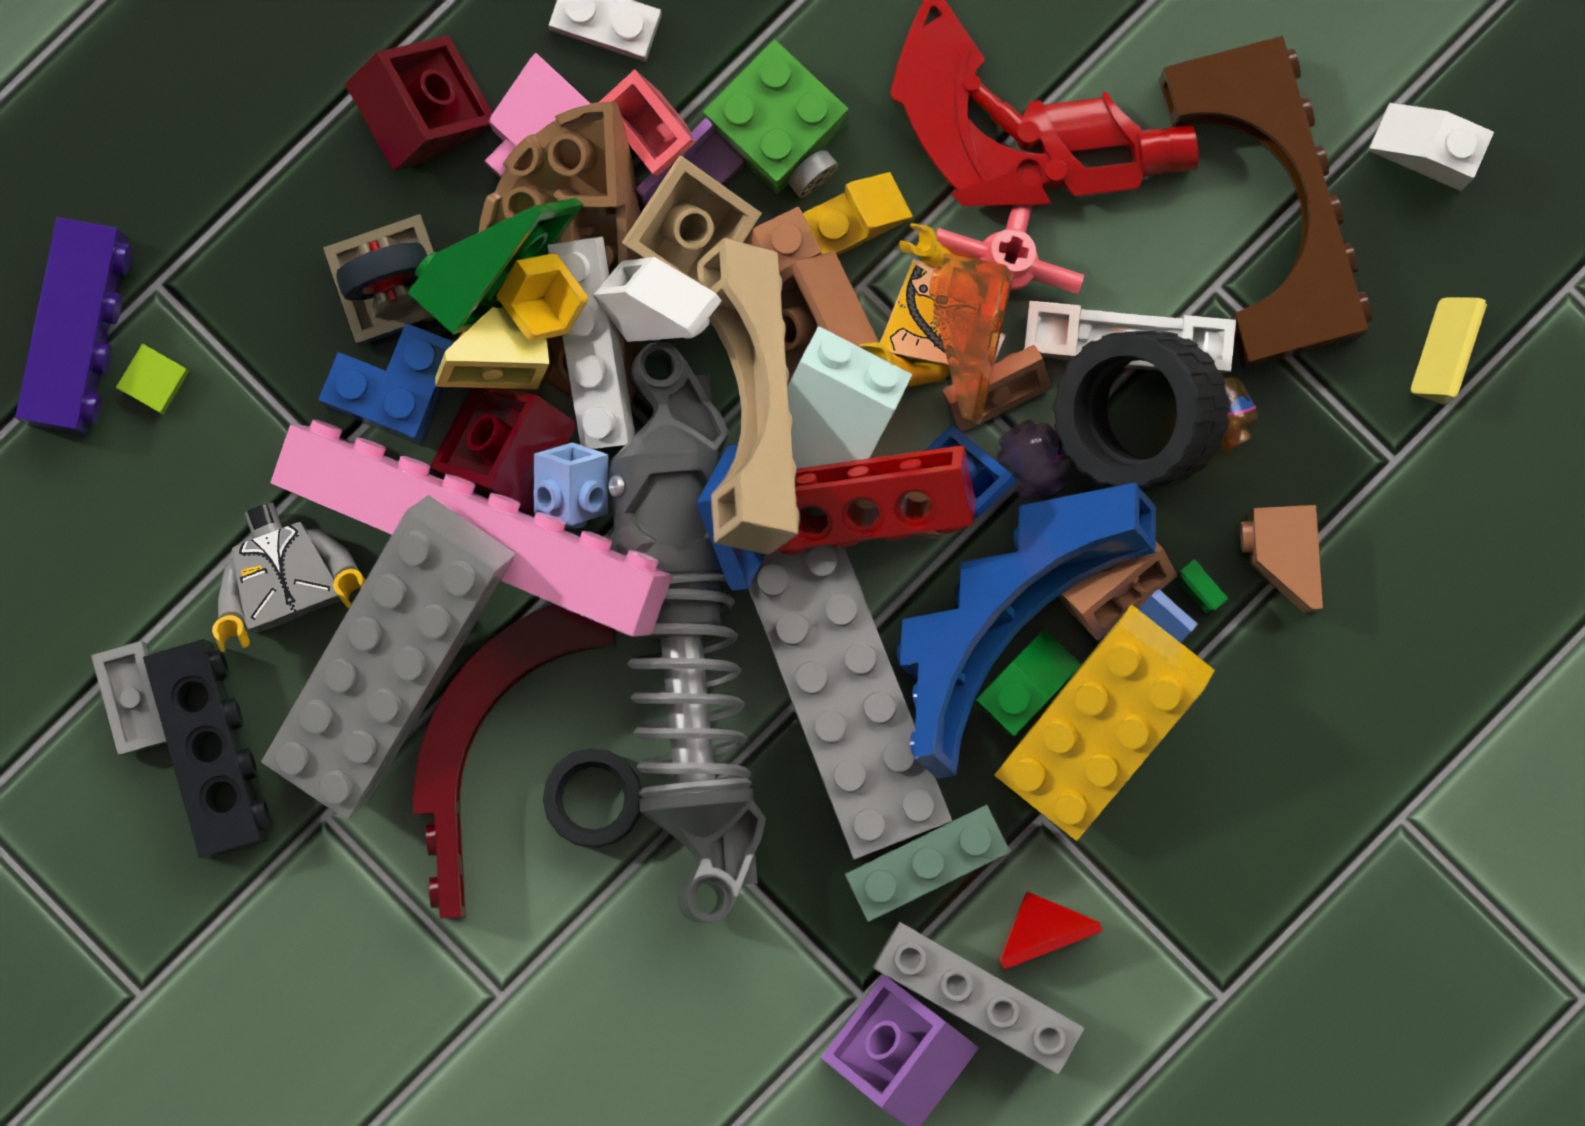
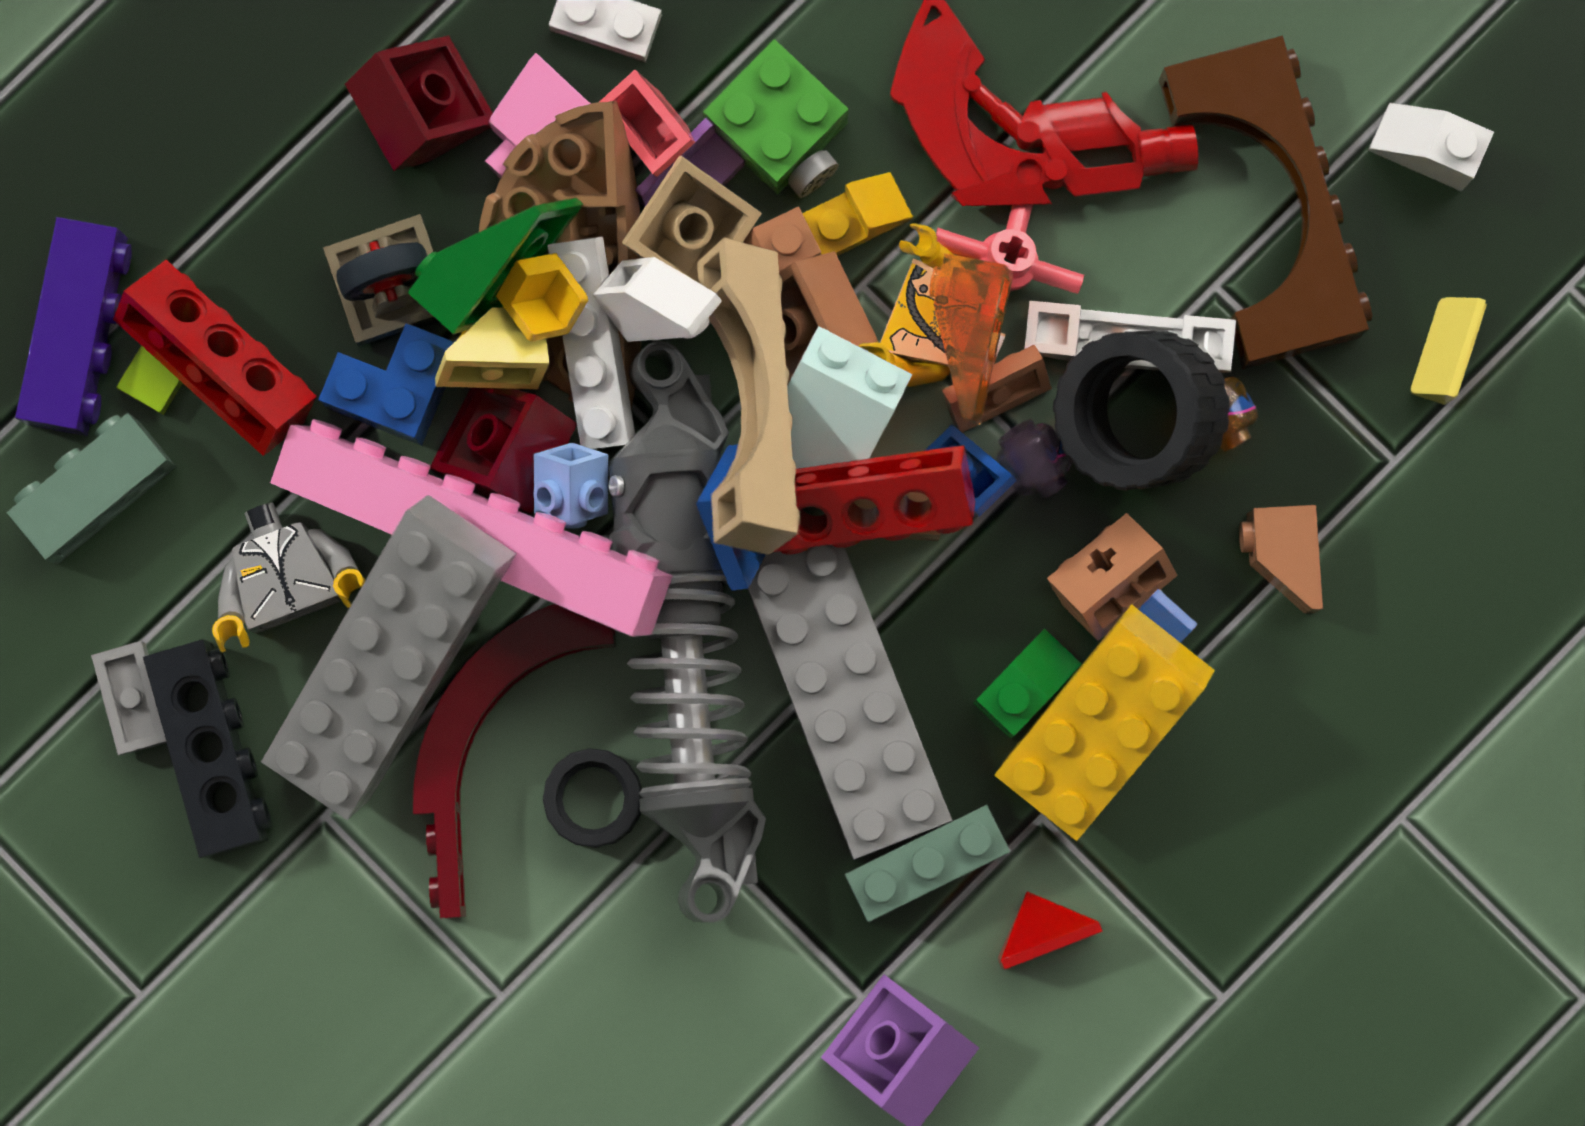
(90, 487): none -> sand green brick
(214, 356): none -> red brick
(978, 997): light grey brick -> none
(999, 594): blue arch -> none
(1200, 587): green tile -> none

